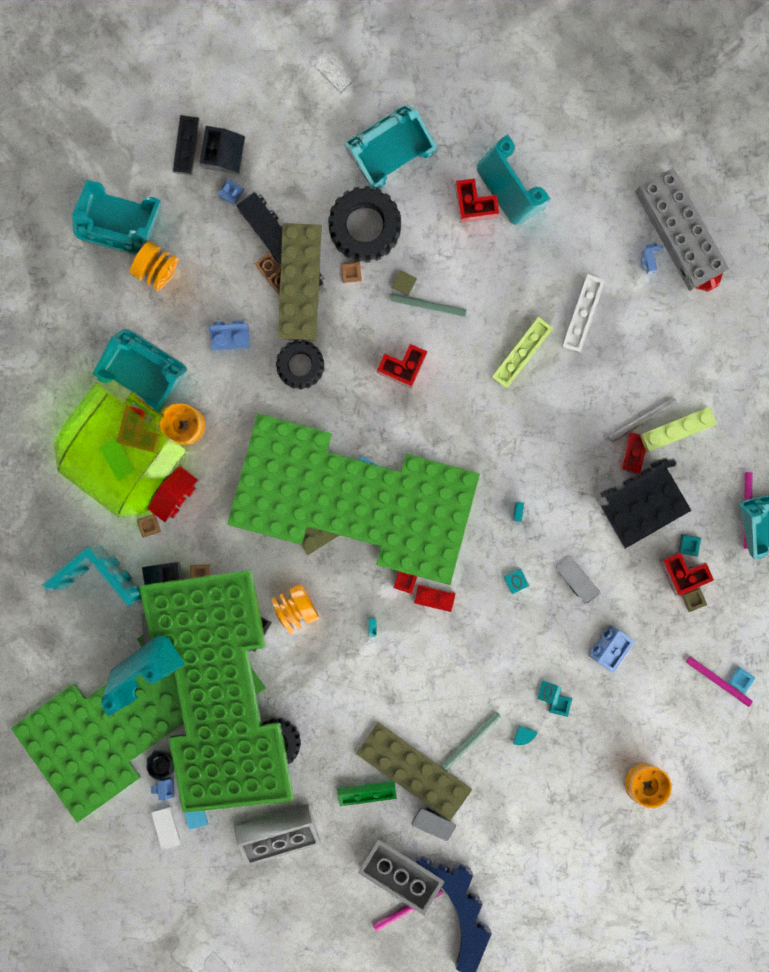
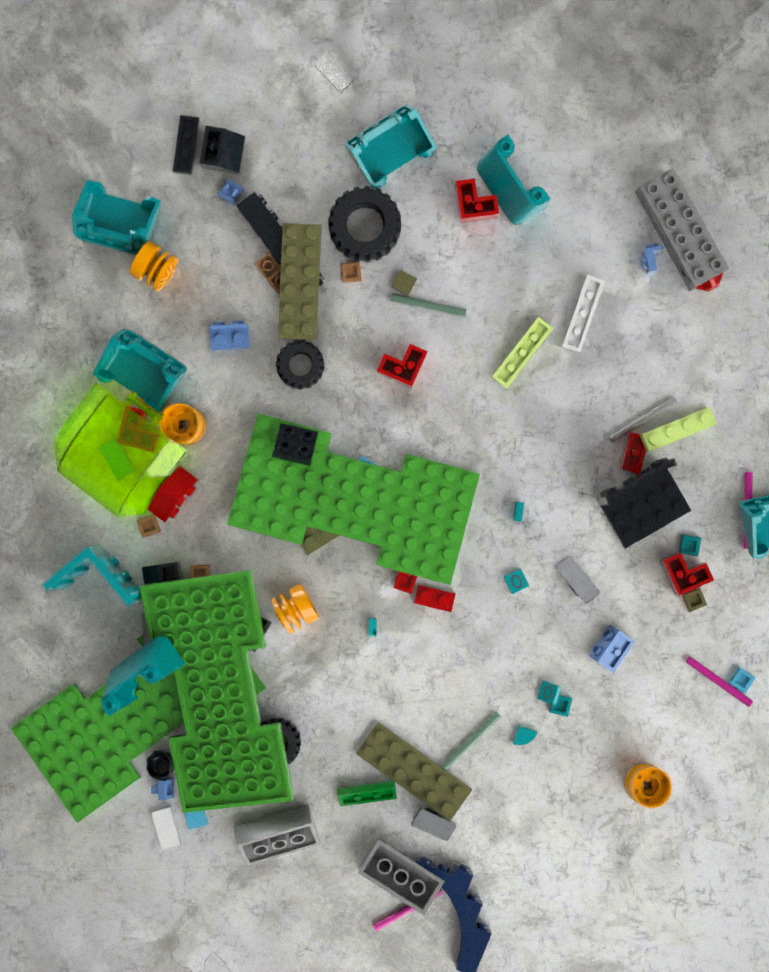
(295, 444): none -> black plate

